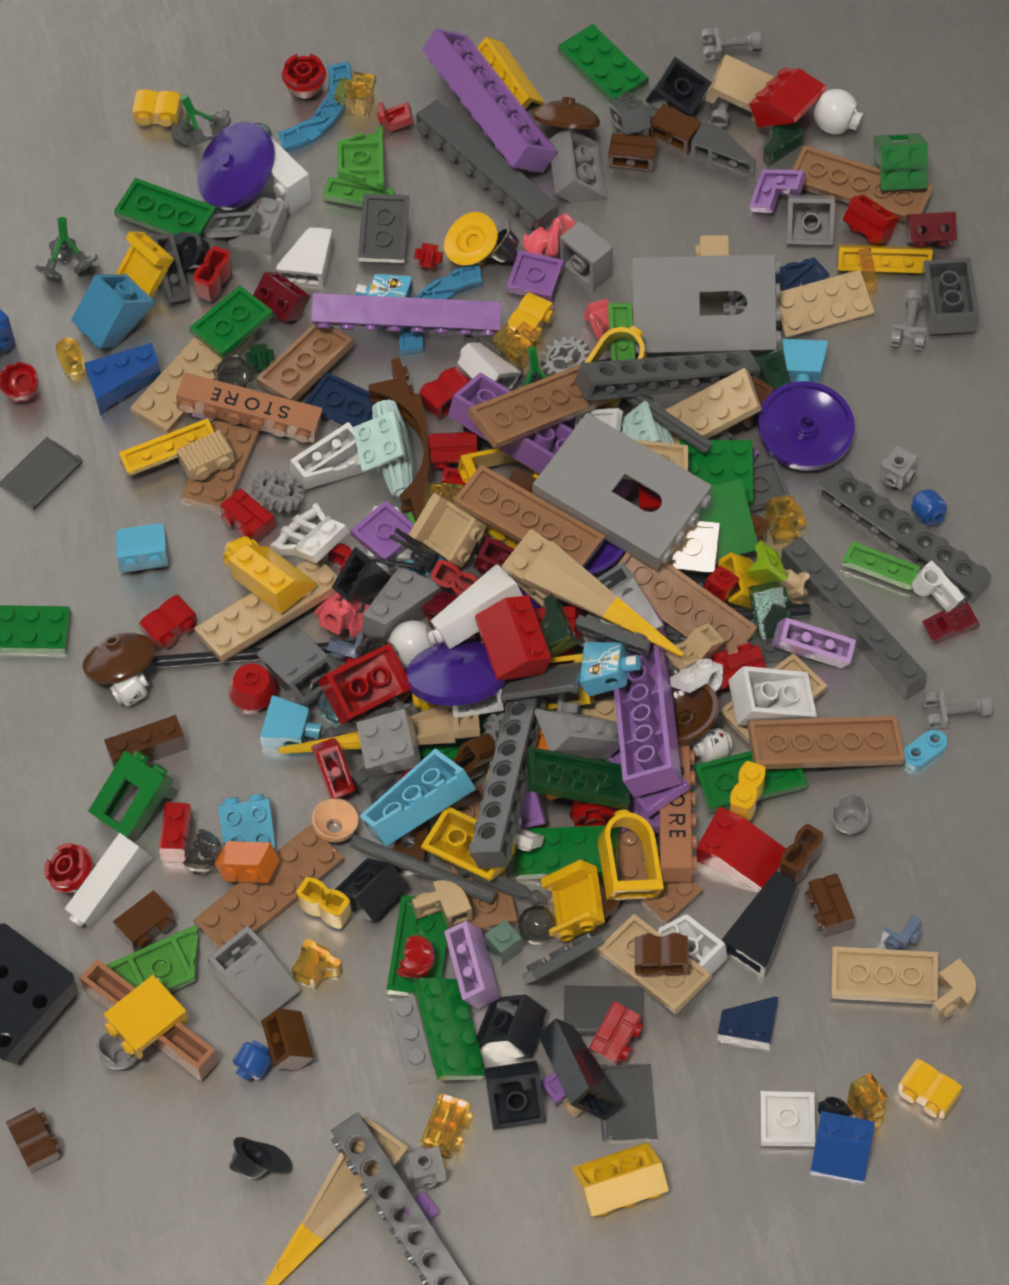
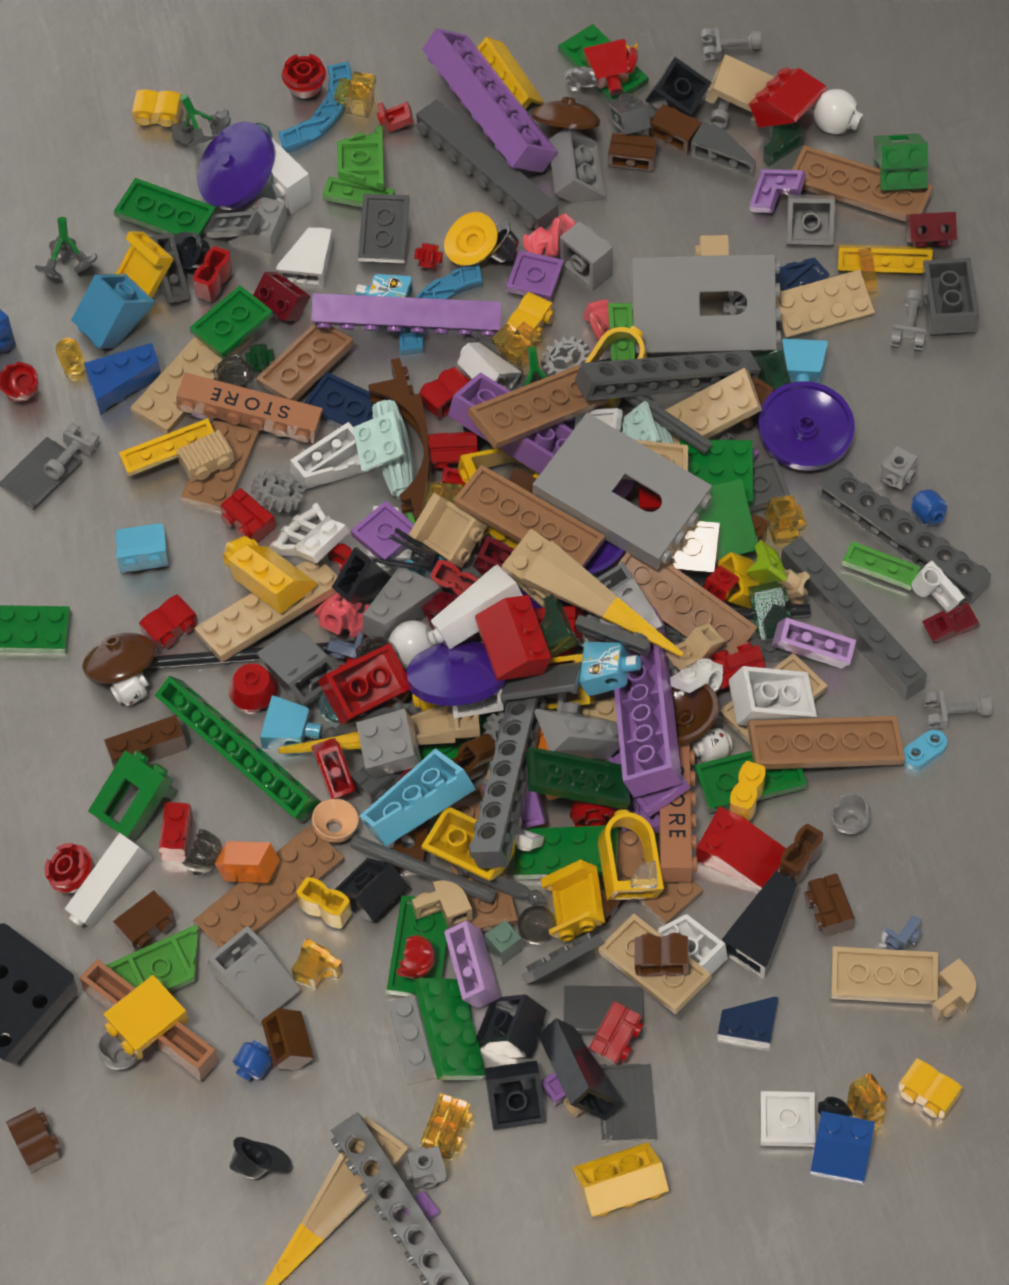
(55, 468): none -> light grey bar
(237, 748): none -> green brick
(246, 819): medium azure bracket -> none
(606, 66): none -> red torso
(645, 876): none -> clear tile
(870, 219): red brick -> none

